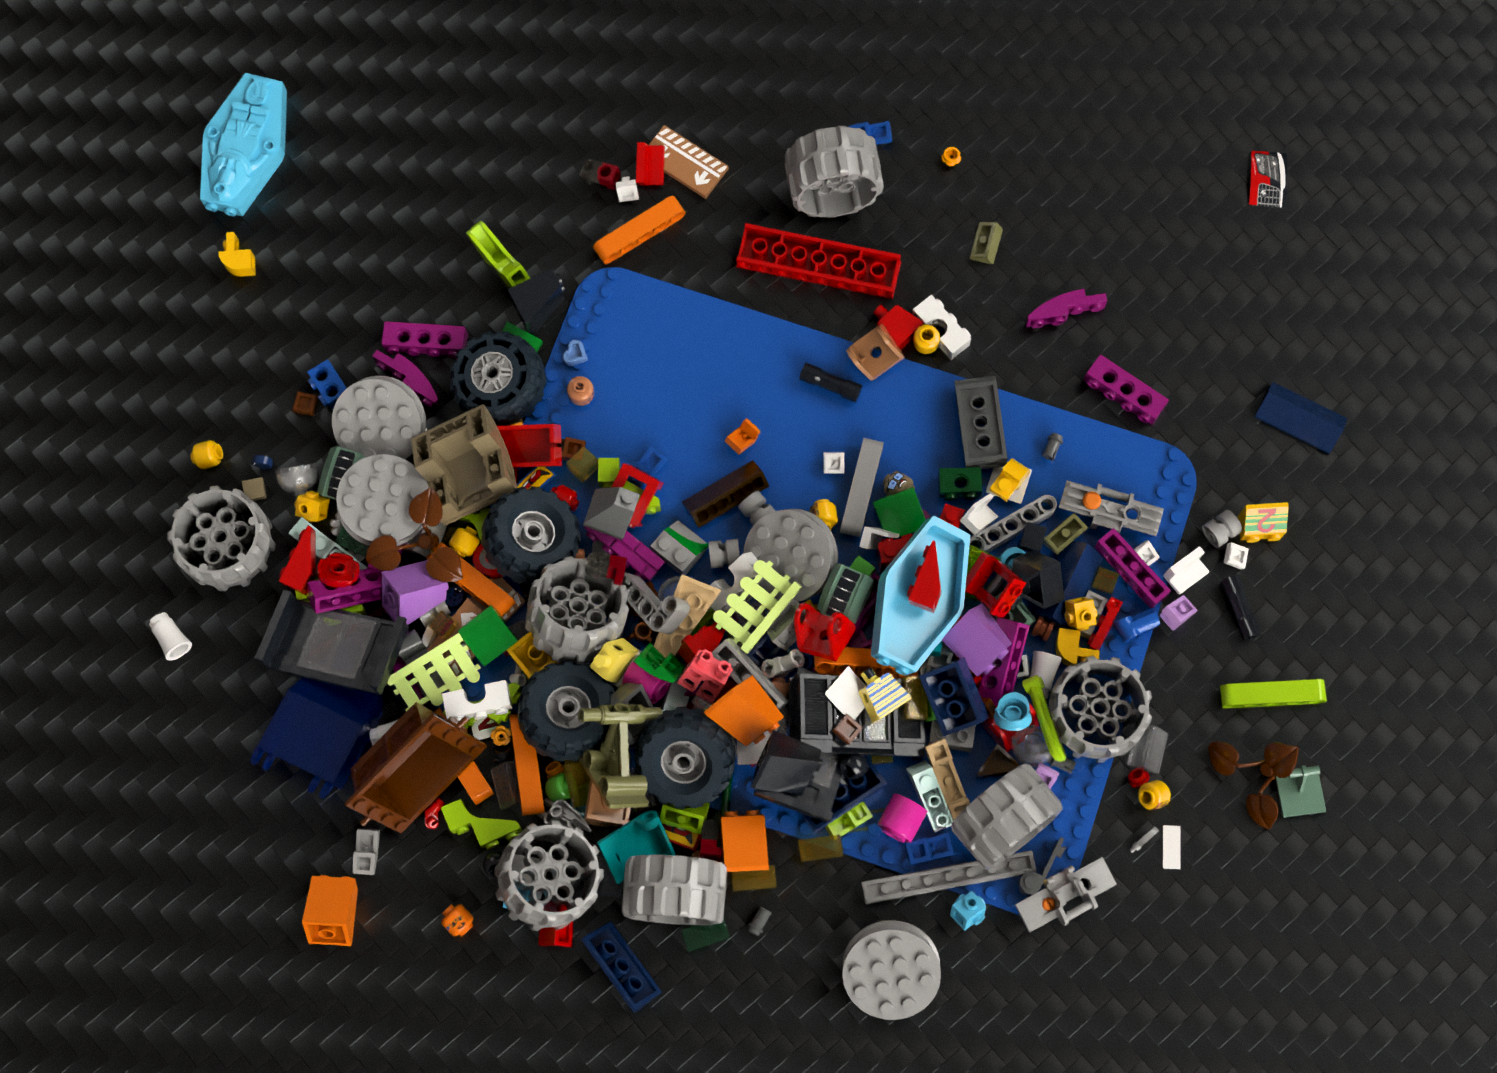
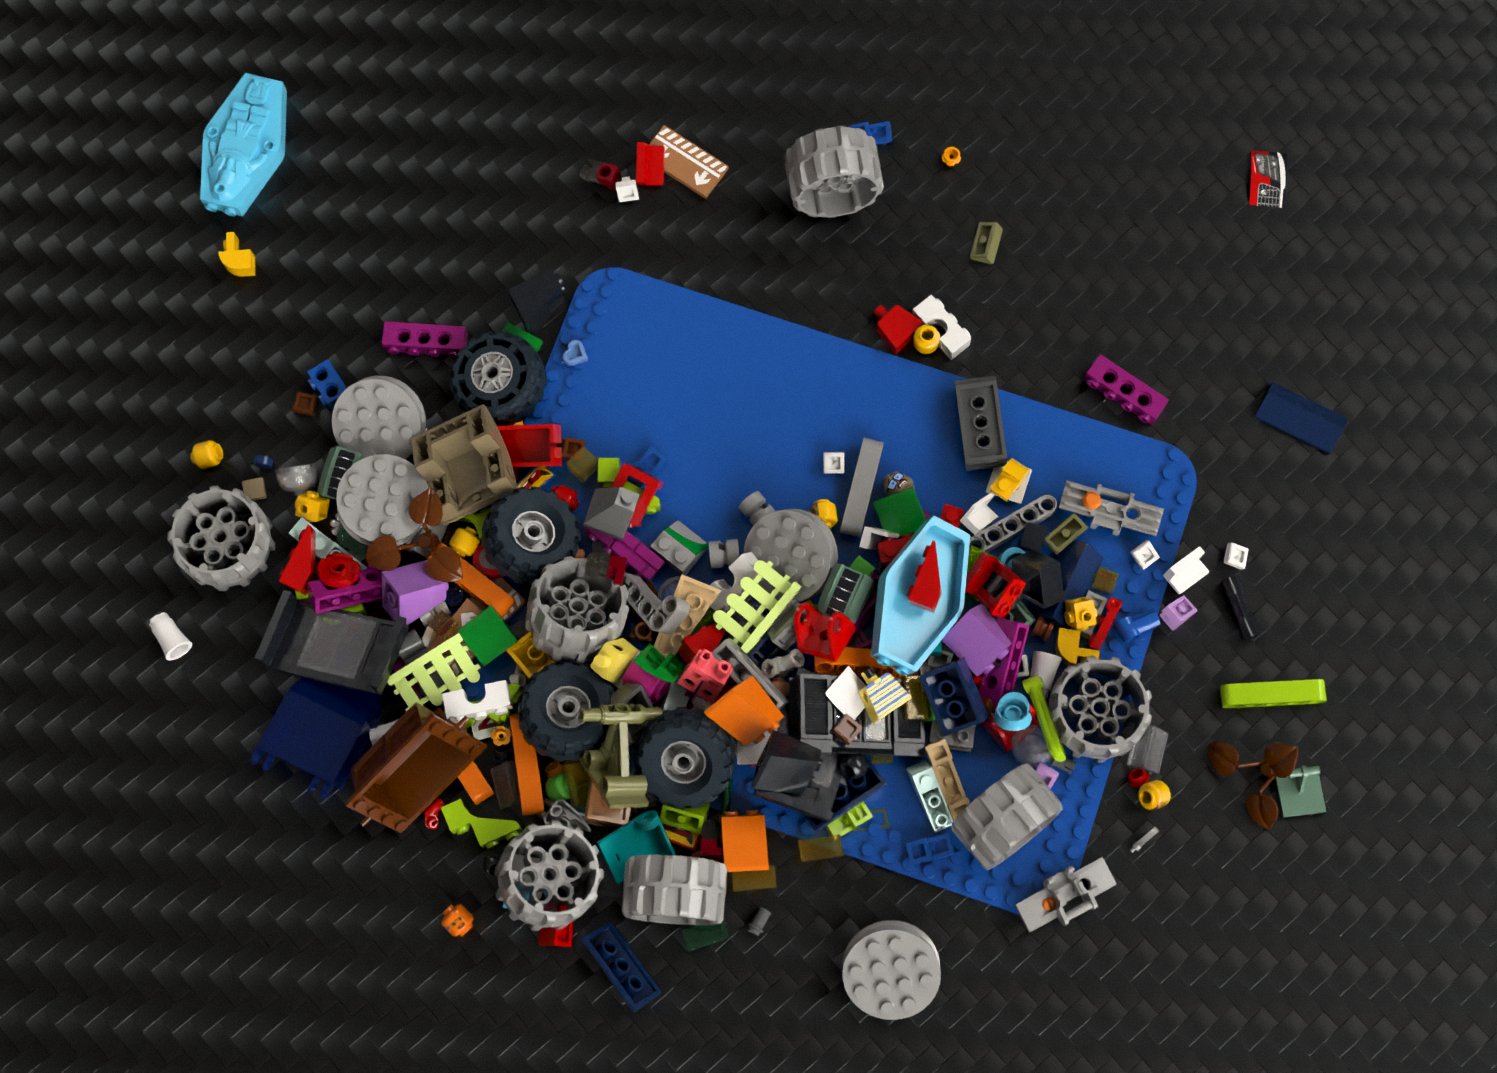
(330, 910): orange slope -> none
(366, 851): light grey slope -> none
(413, 377): magenta slope -> none
(496, 255): lime arch -> none
(580, 390): nougat head -> none
(639, 229): orange beam -> none
(725, 493): dark brown brick -> none
(743, 436): orange bracket -> none
(816, 376): black axle -> none
(819, 261): red tile -> none
(861, 352): medium nougat hose -> none
(902, 818): dark pink piece -> none
(945, 878): light grey tile -> none
(968, 910): medium azure brick -> none
(969, 476): dark green brick -> none
(997, 764): dark brown slope -> none
(1032, 882): dark grey door -> none
(1052, 446): dark grey pin -> none
(1059, 307): magenta slope -> none
(1132, 568): magenta brick -> none
(1171, 847): white sticker -> none
(1224, 526): light grey wheel -> none
(1263, 522): yellow slope -> none

